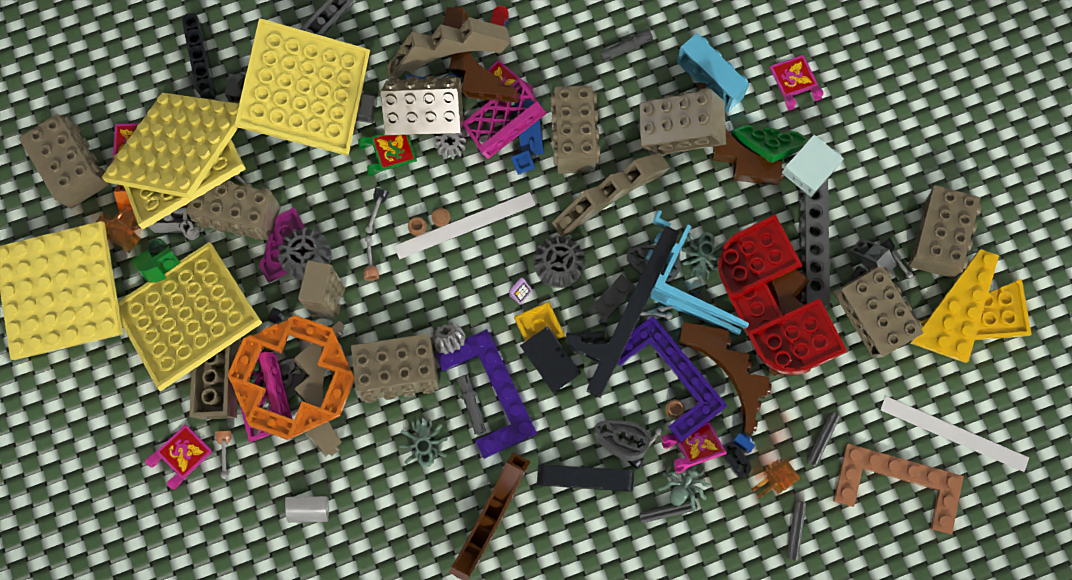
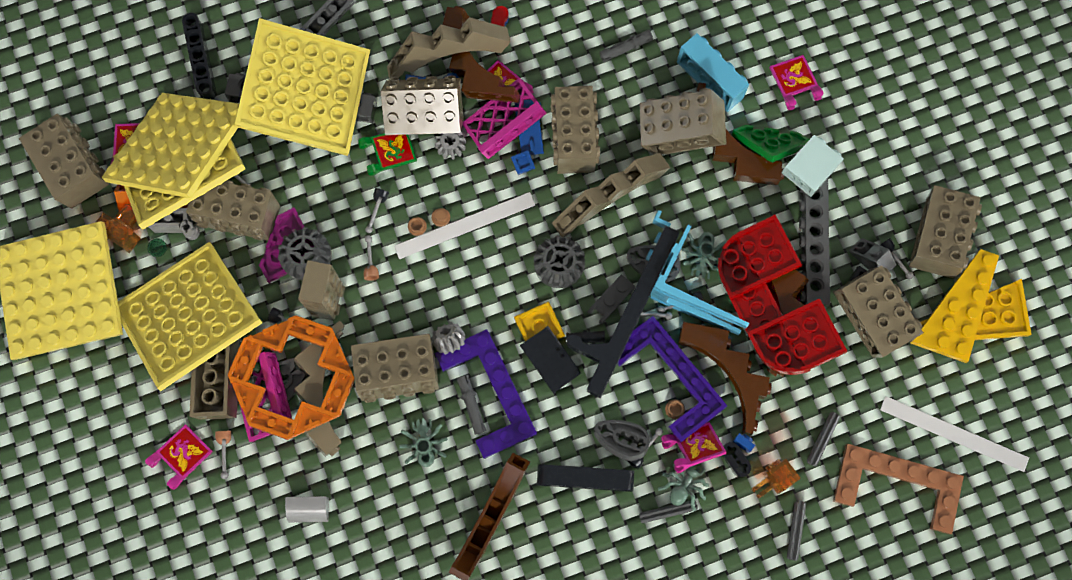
(155, 267): green brick -> none
(520, 291): slope -> none

